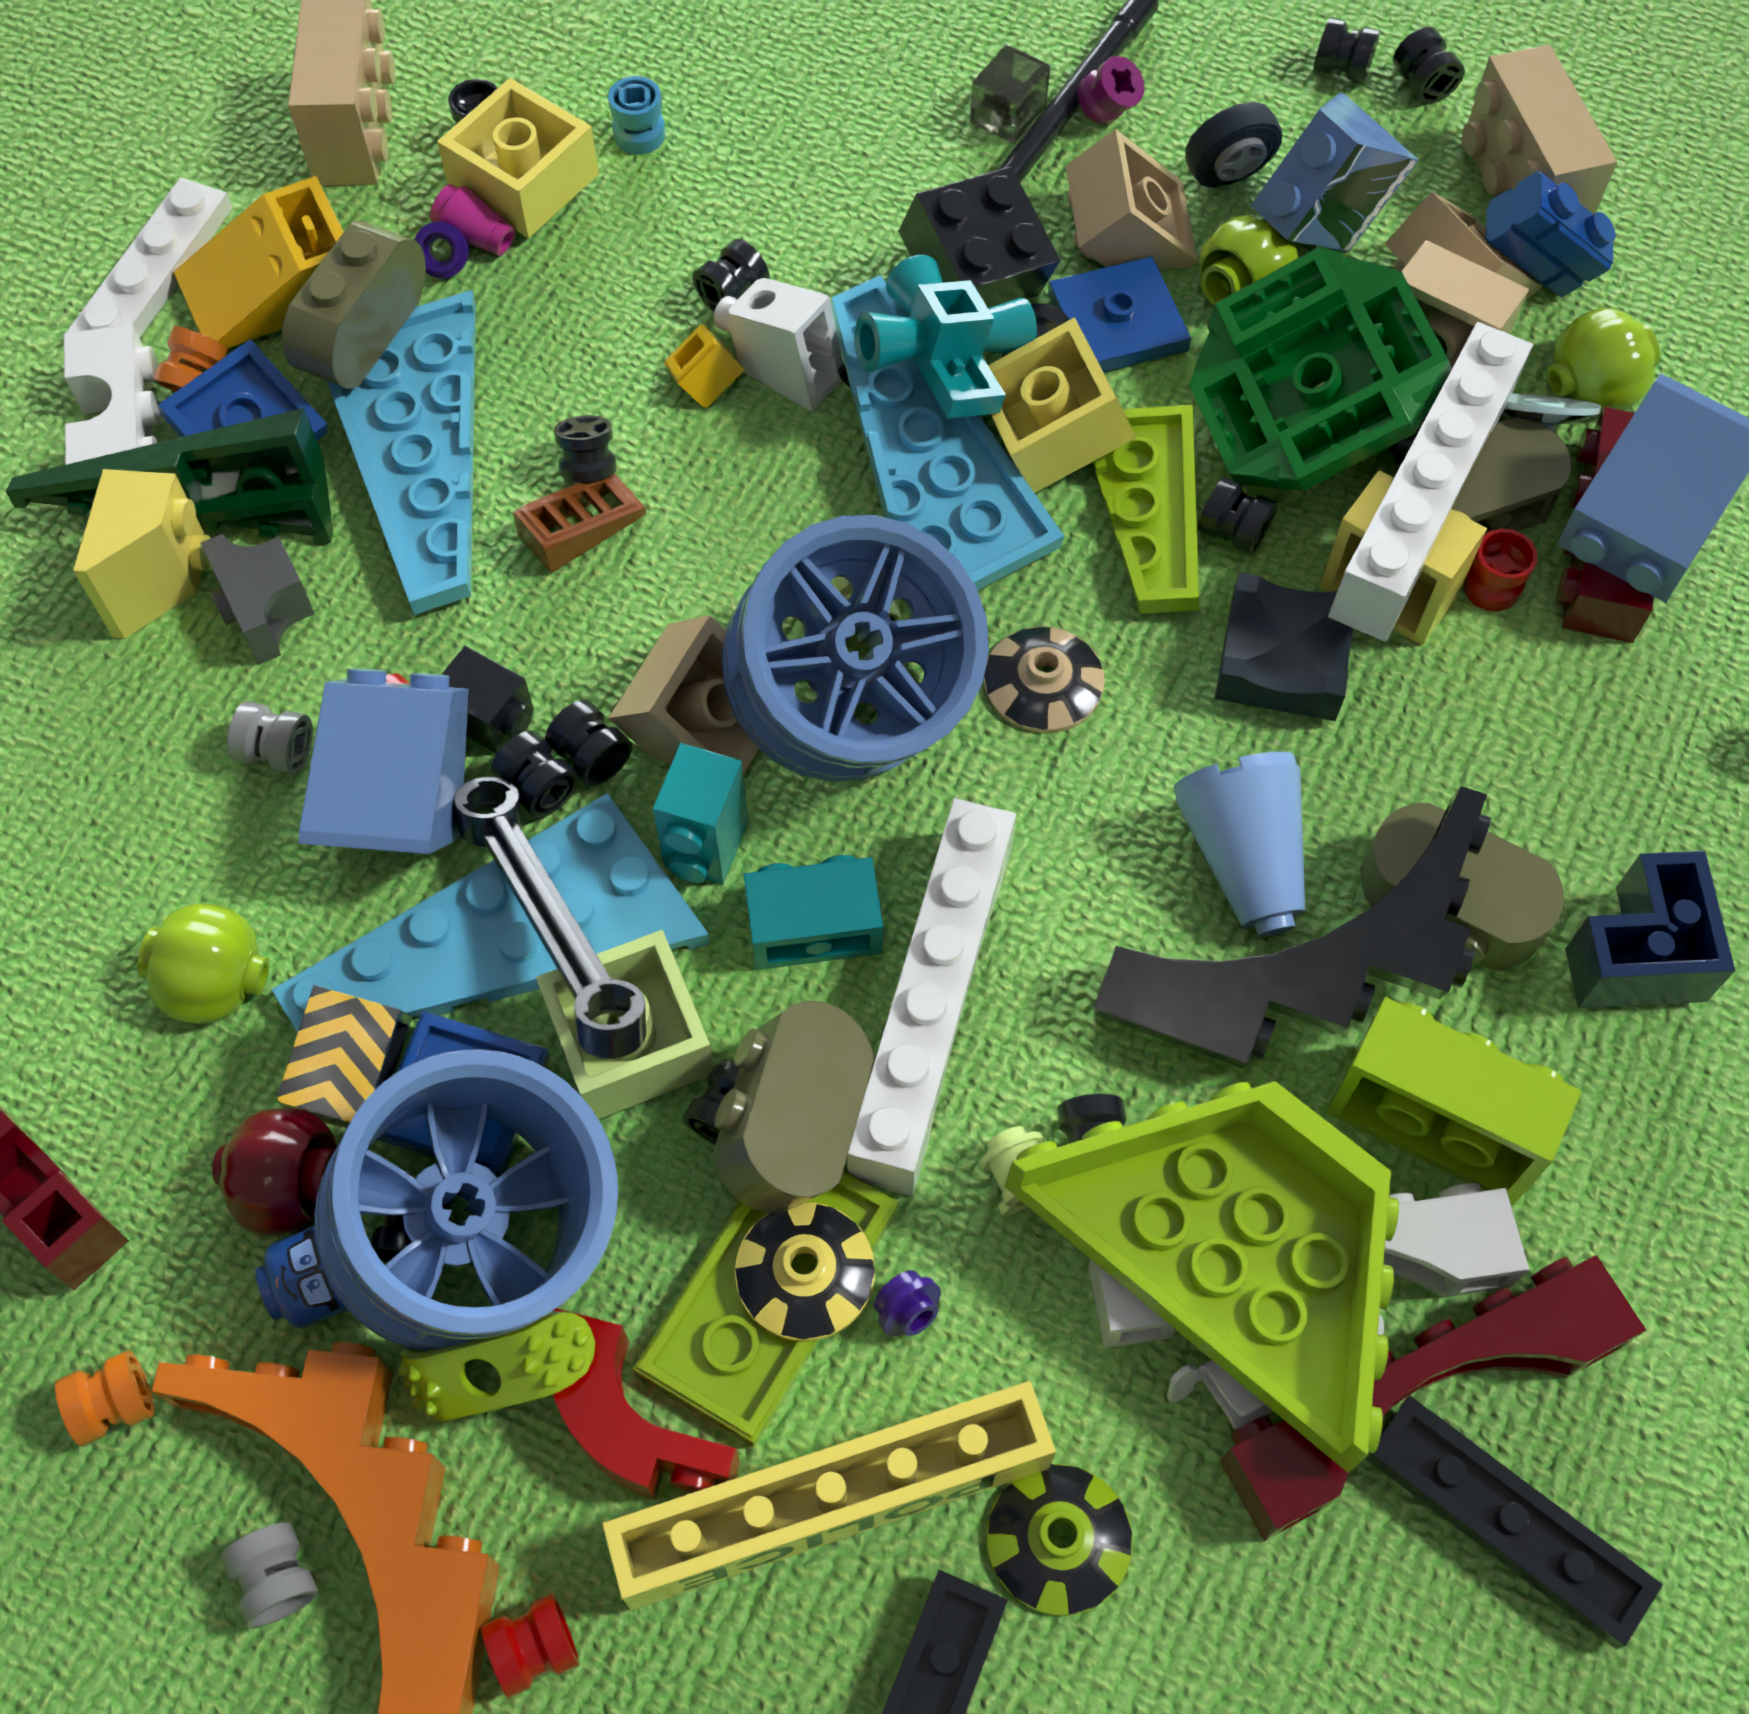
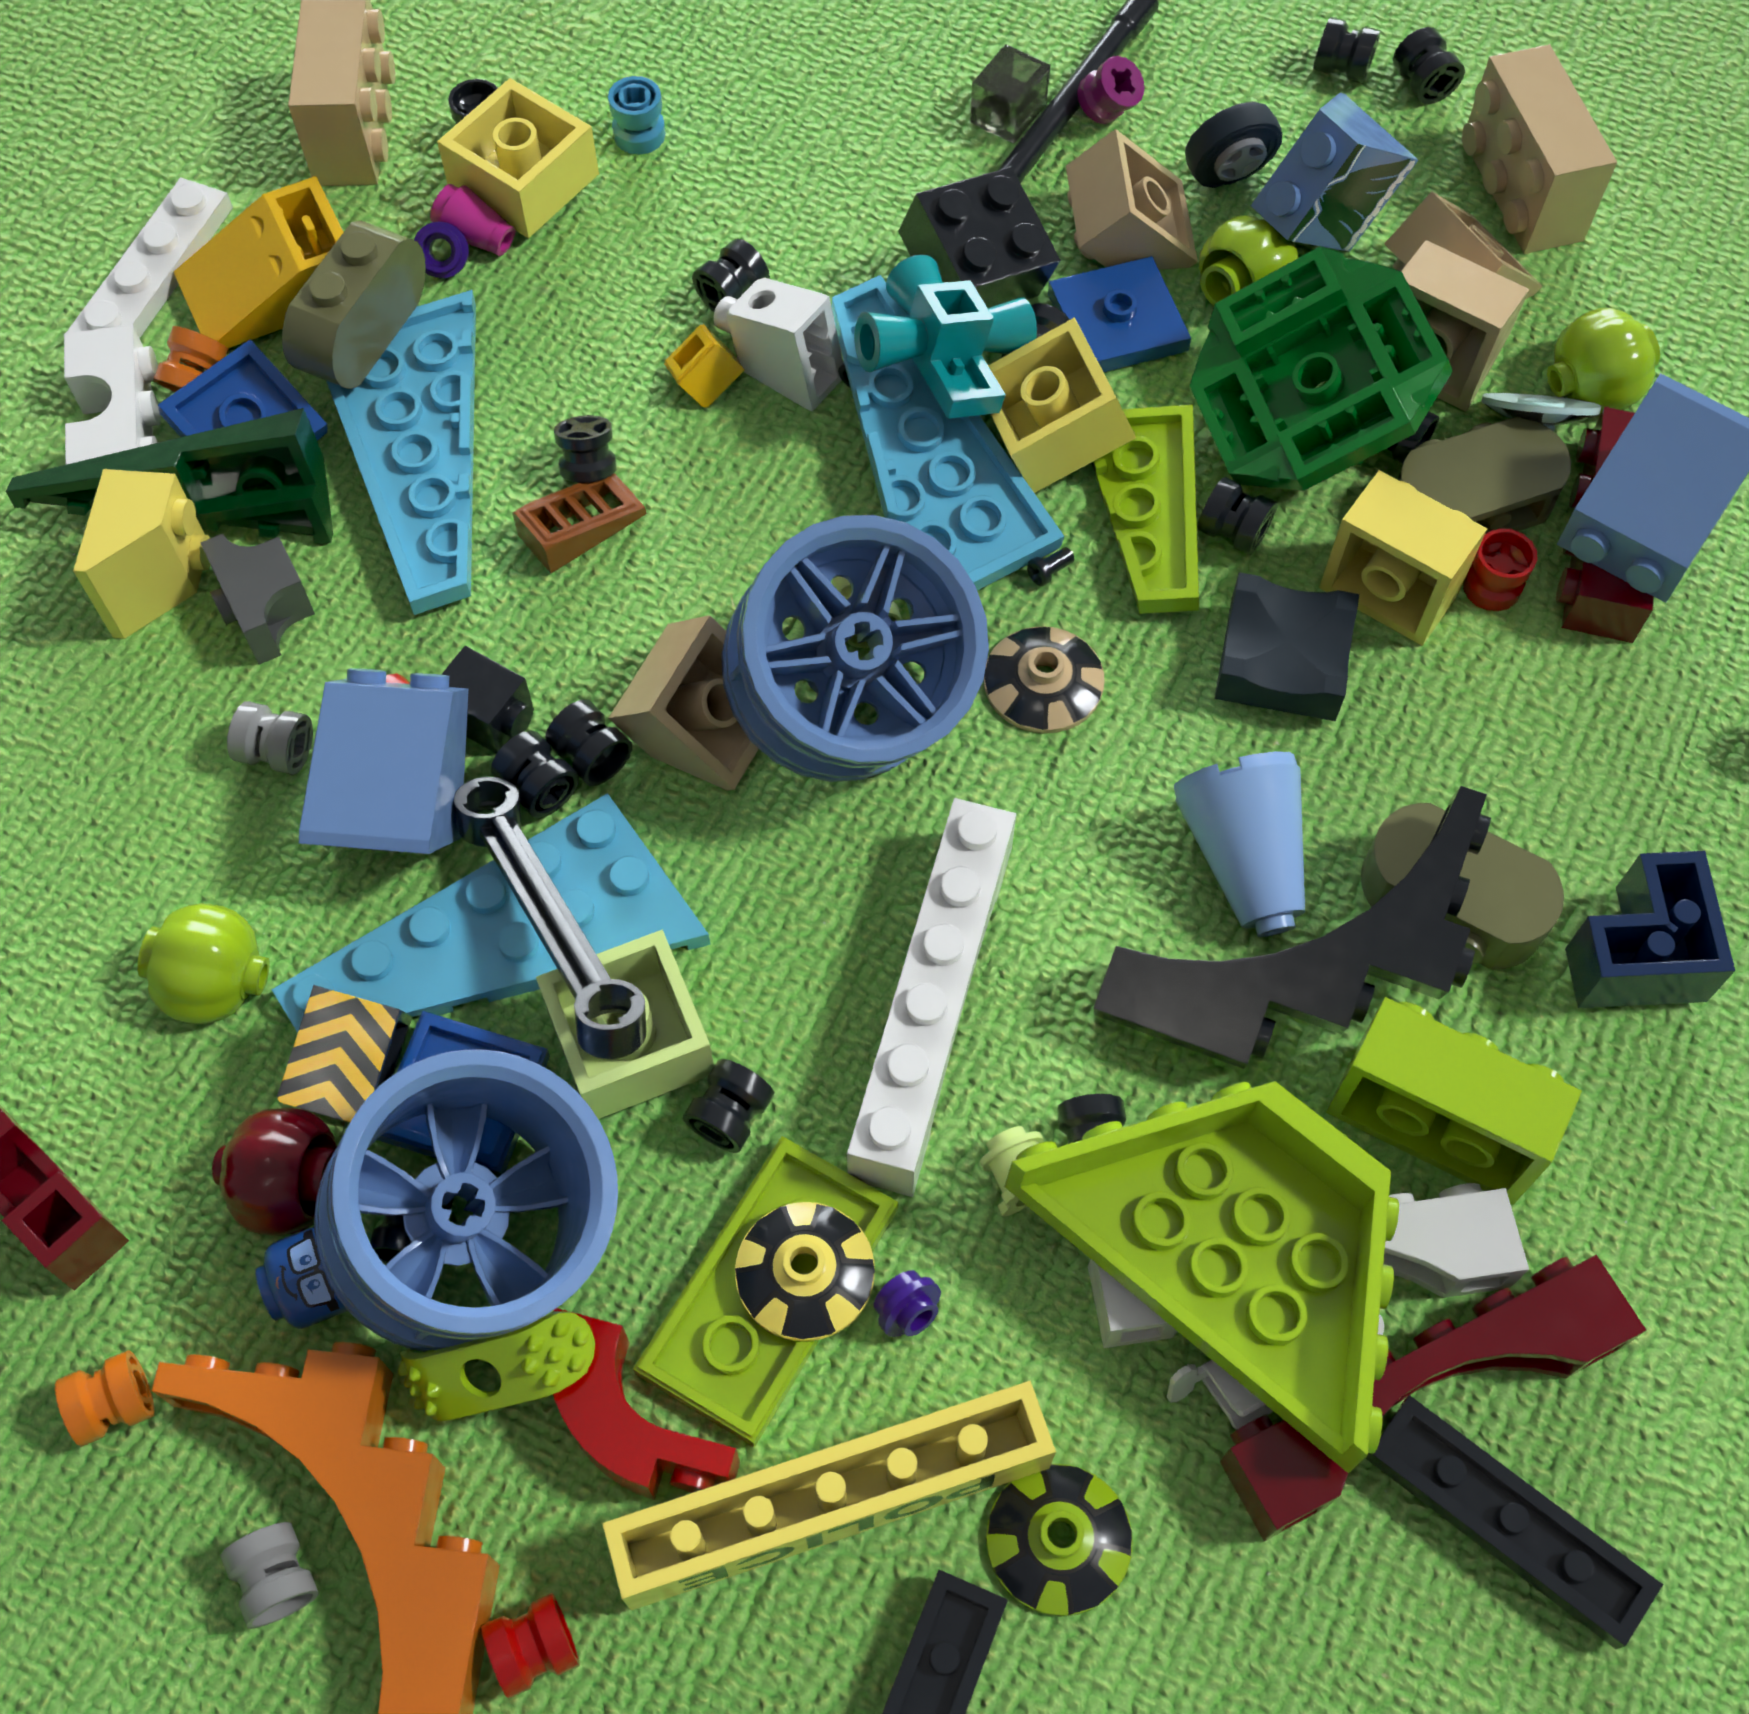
(701, 814): teal brick -> none
(792, 1107): olive brick -> none
(814, 912): teal brick -> none
(1041, 569): none -> black piece
(1429, 482): white arch -> none
(1550, 233): blue brick -> none

